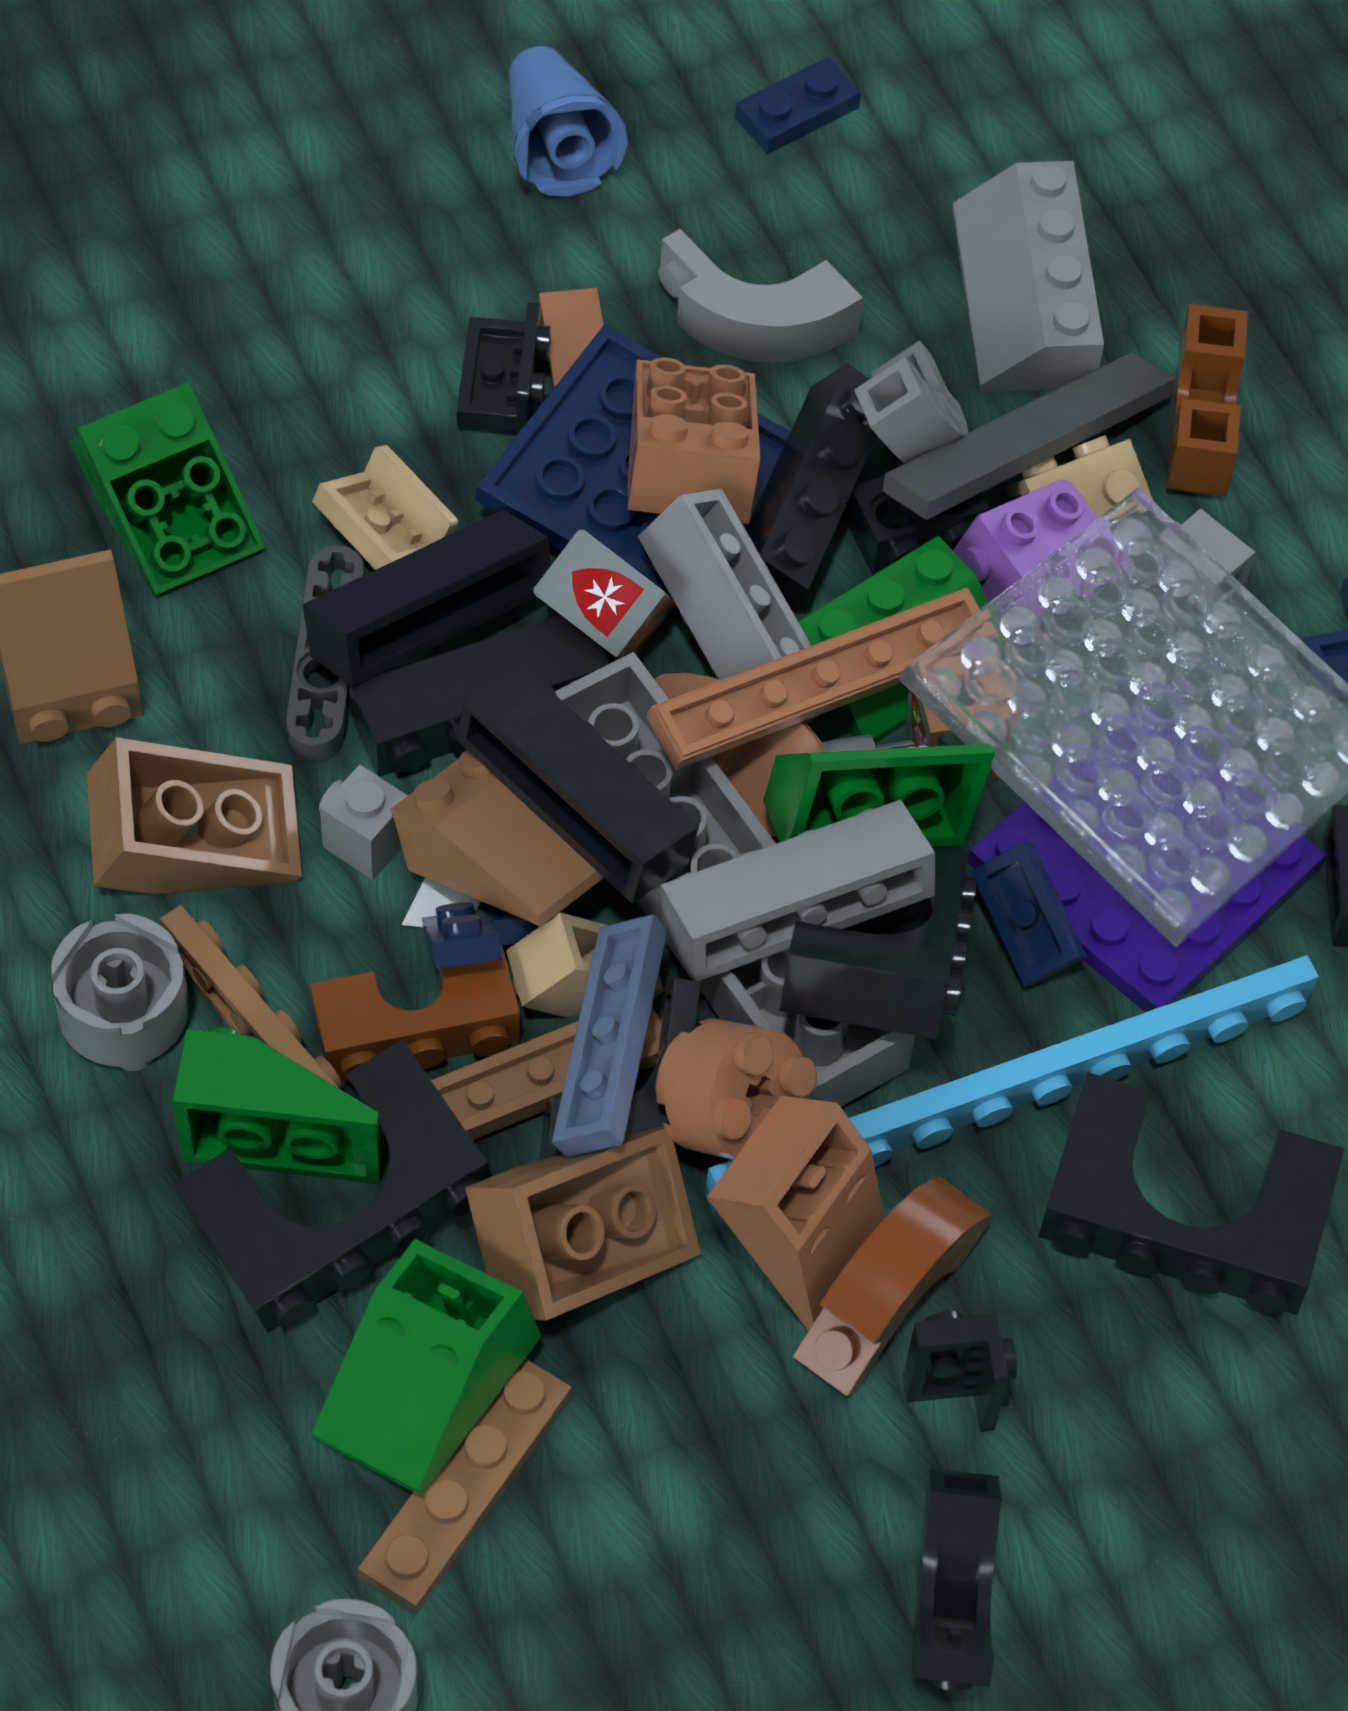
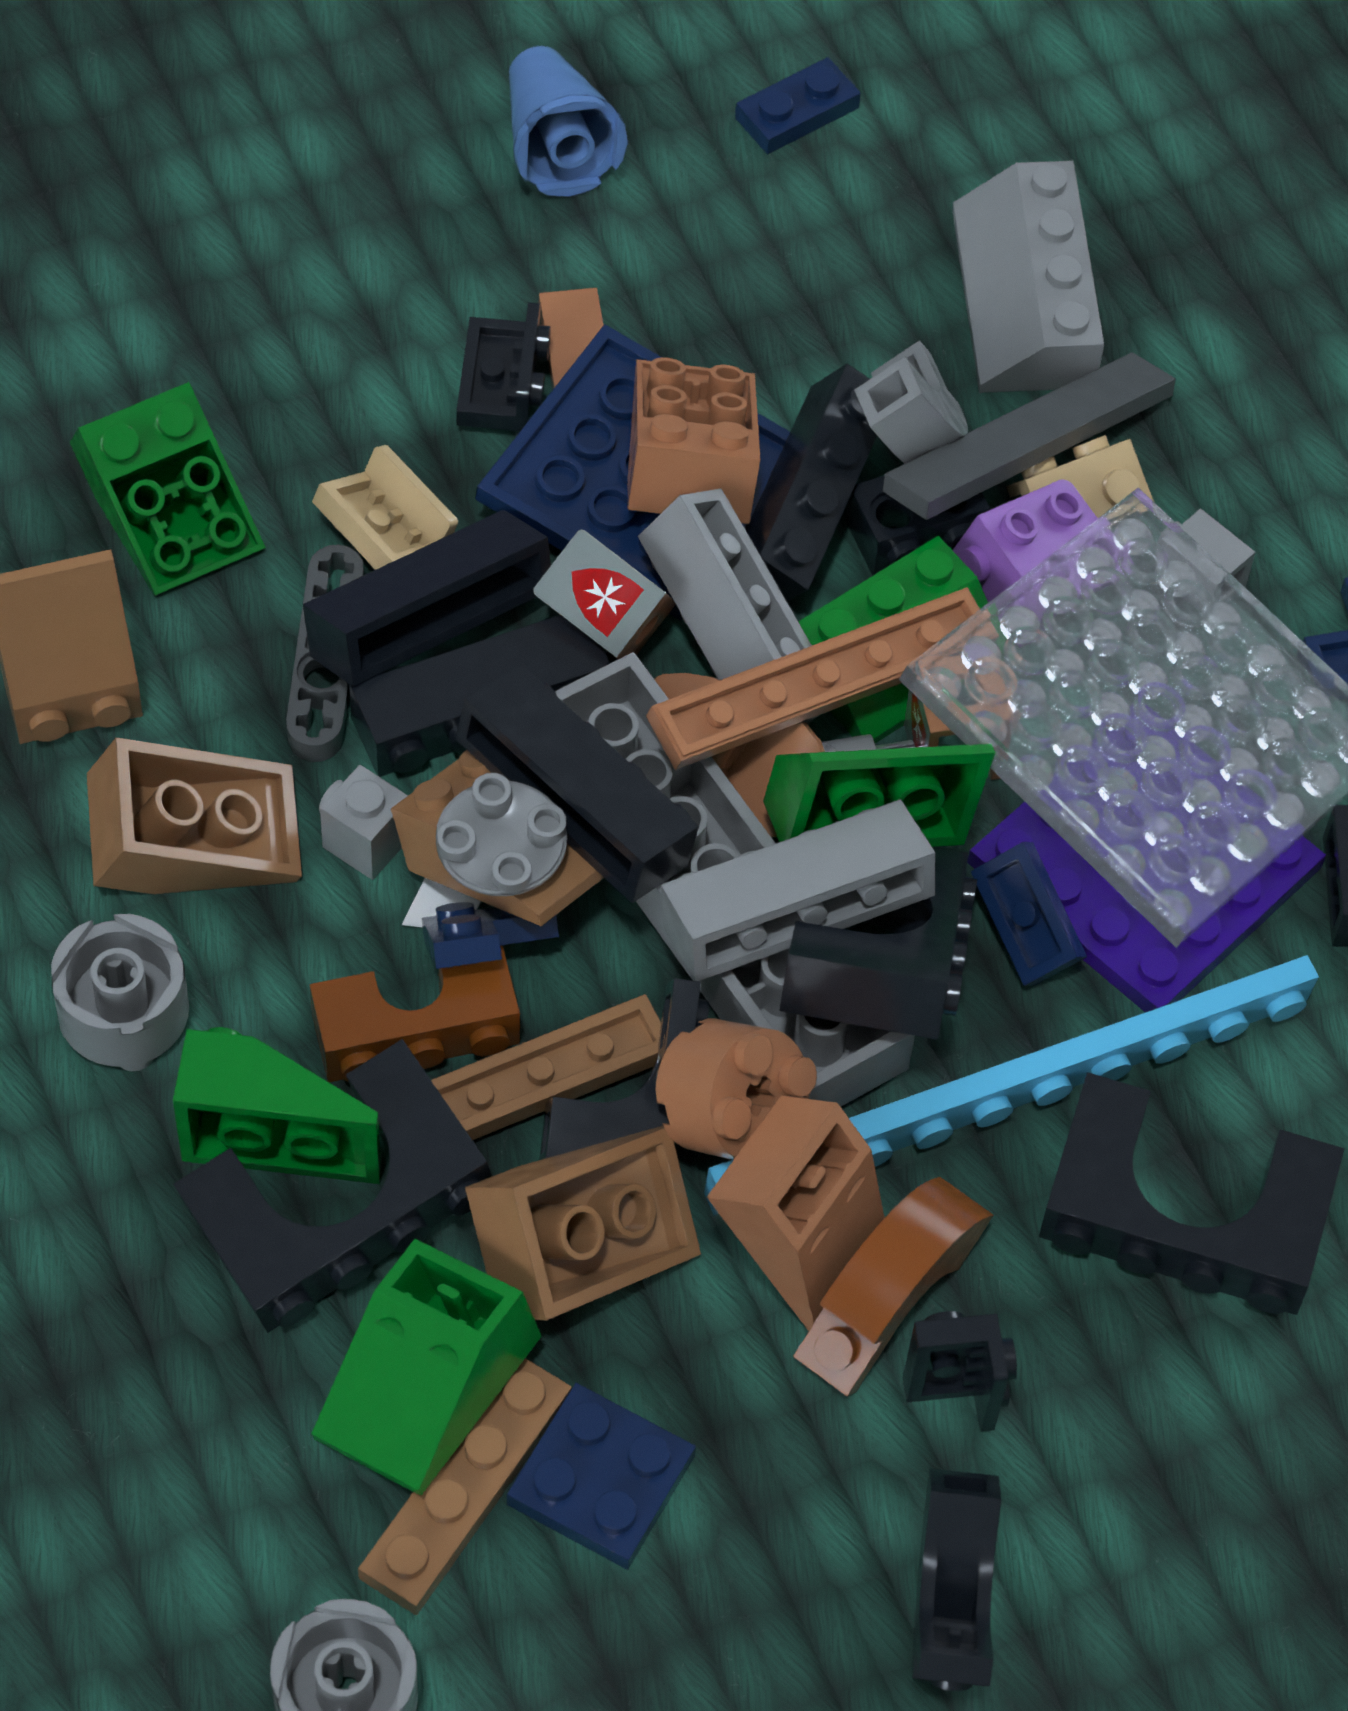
(237, 993): medium nougat plate -> none
(501, 837): none -> light grey dish
(555, 964): tan slope -> none
(601, 1475): none -> dark blue plate
(610, 1036): sand blue plate -> none
(756, 320): light grey arch -> none
(1205, 400): dark orange arch -> none

